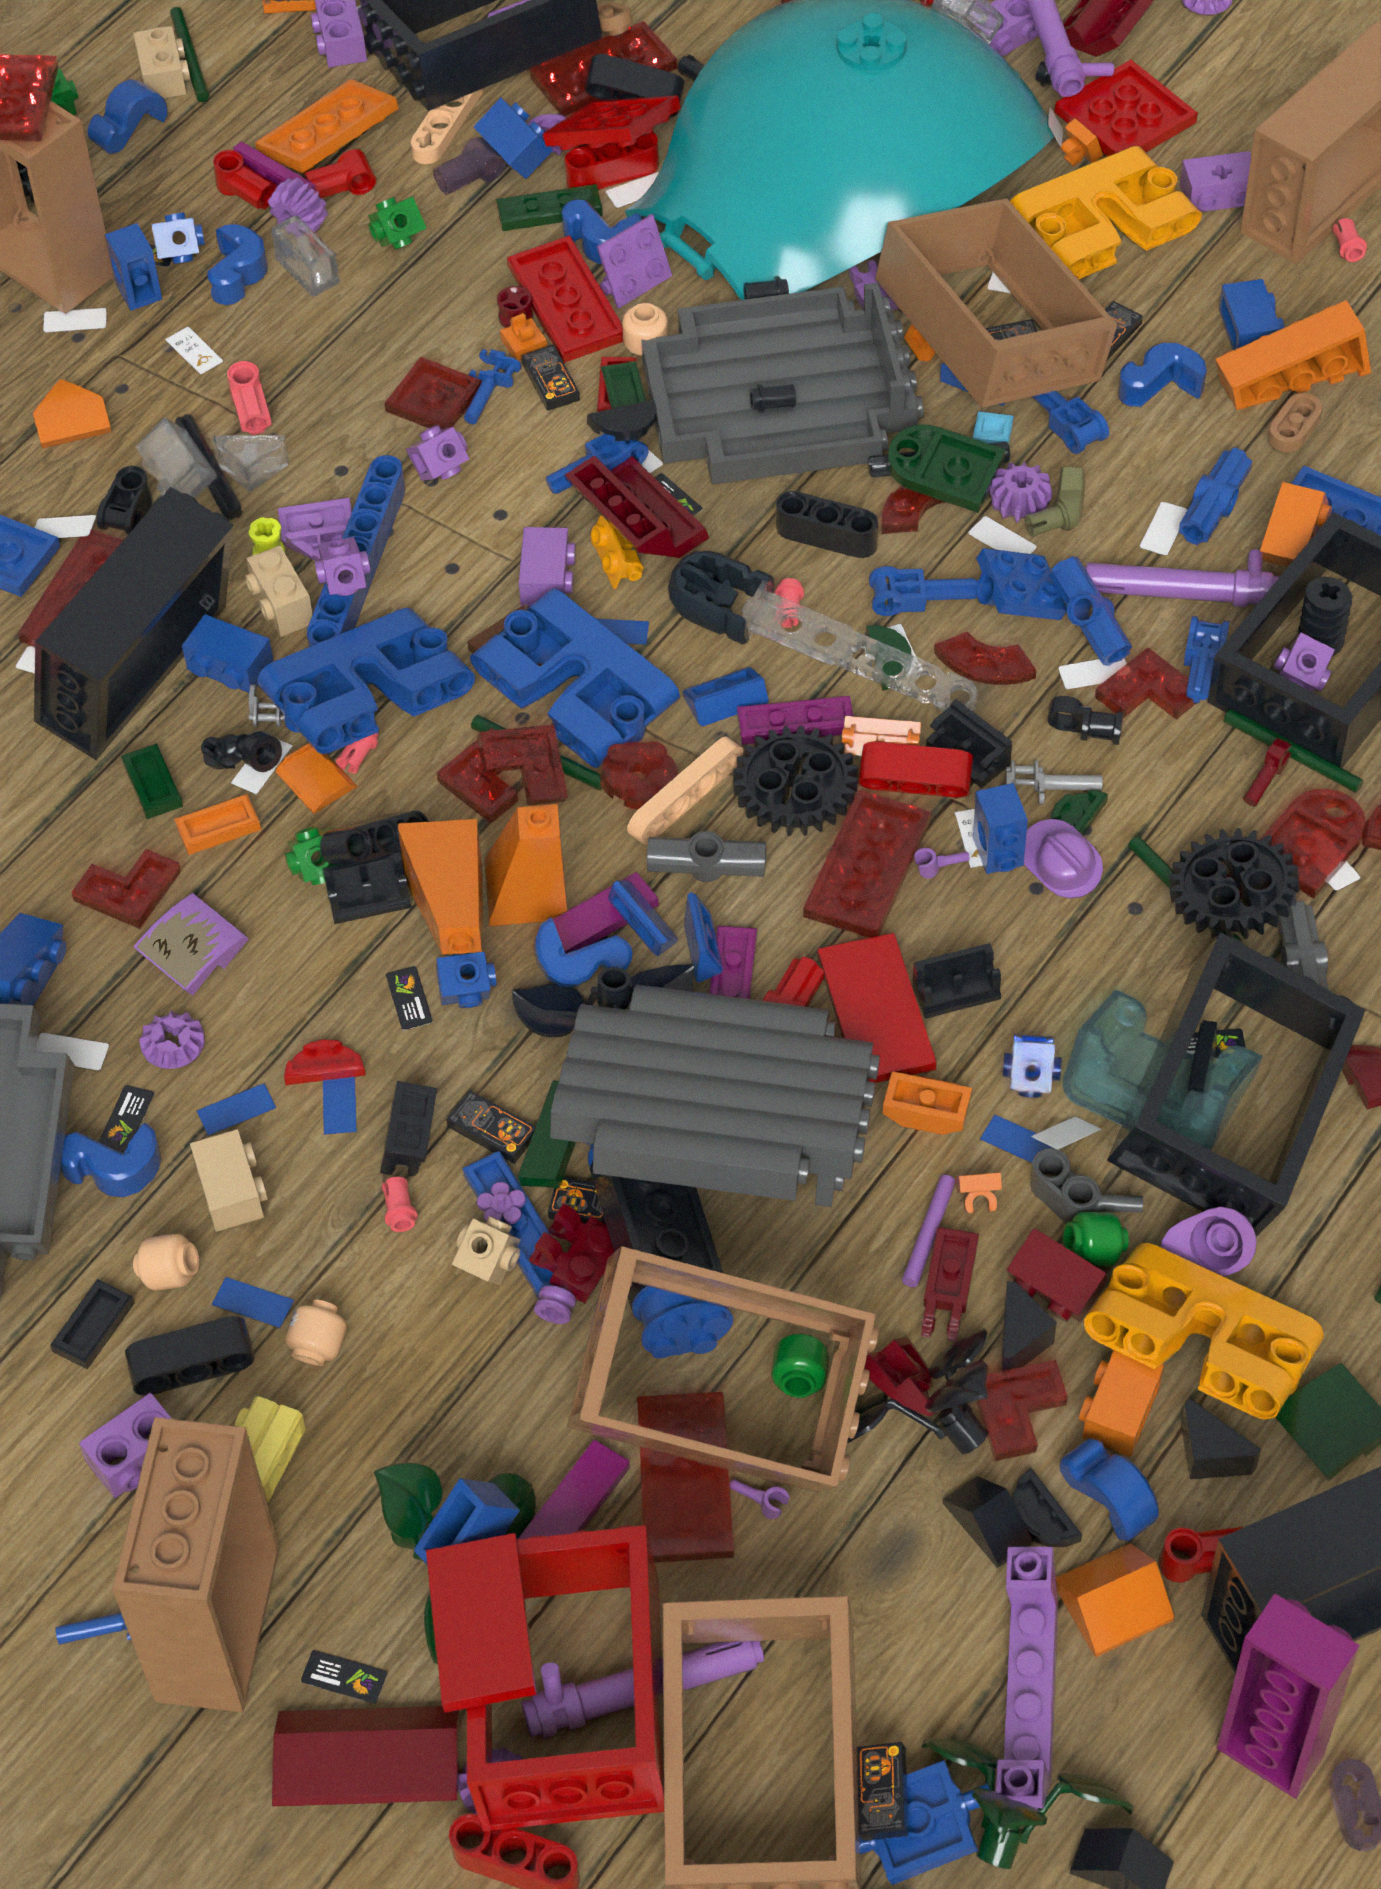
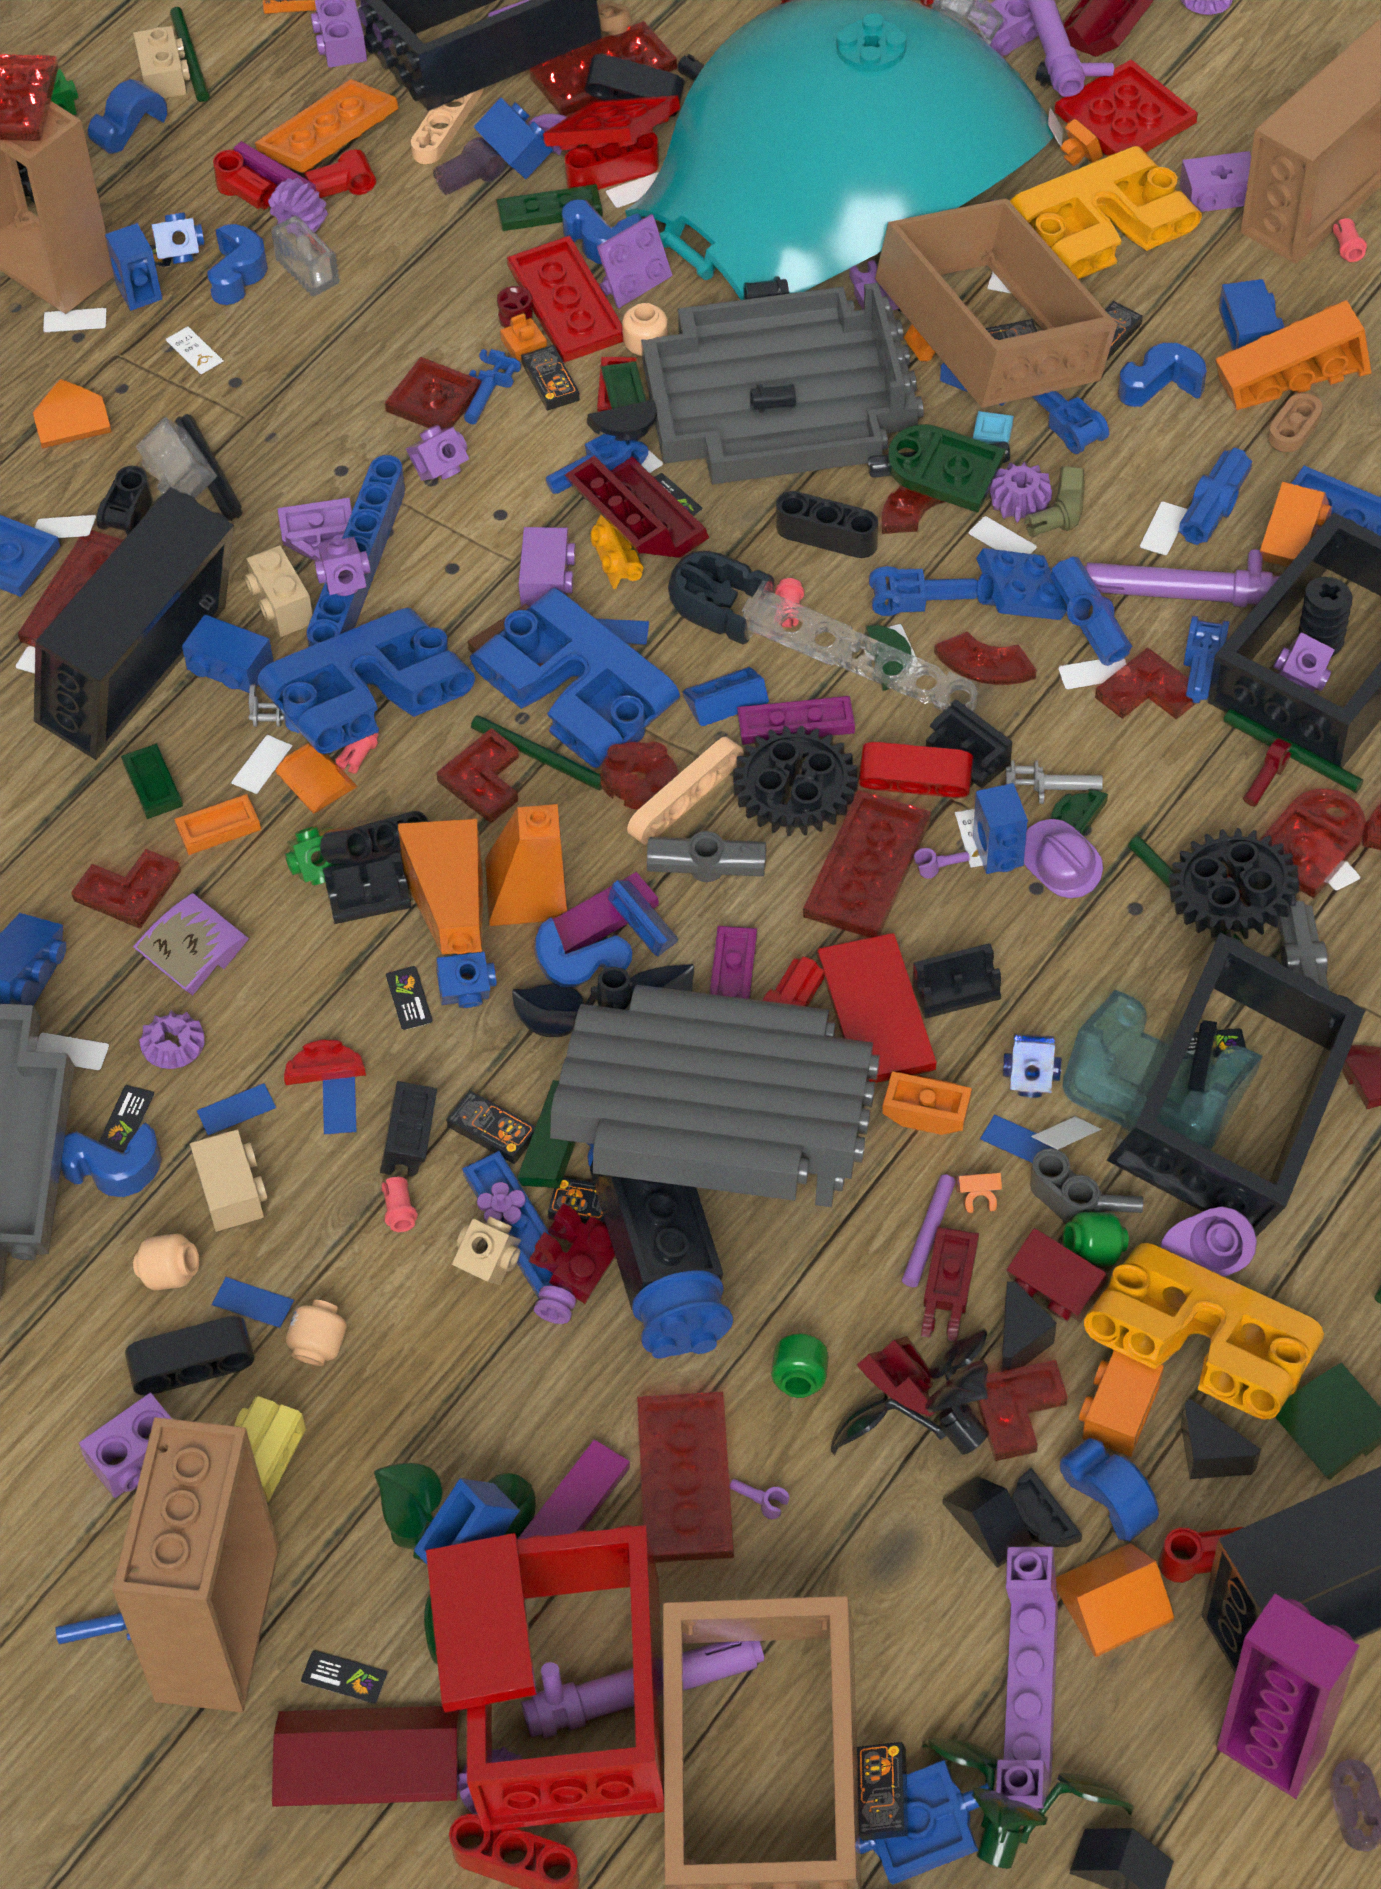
(92, 1324): black tile -> none
(248, 397): coral piece -> none
(251, 458): clear slope -> none
(257, 750): black arm -> none
(265, 534): neon yellow bush -> none
(395, 222): green brick -> none
(533, 752): clear red plate -> none
(701, 939): blue slope -> none
(846, 1379): medium nougat door -> none
(863, 730): hinge -> none
(1084, 720): black connector -> none

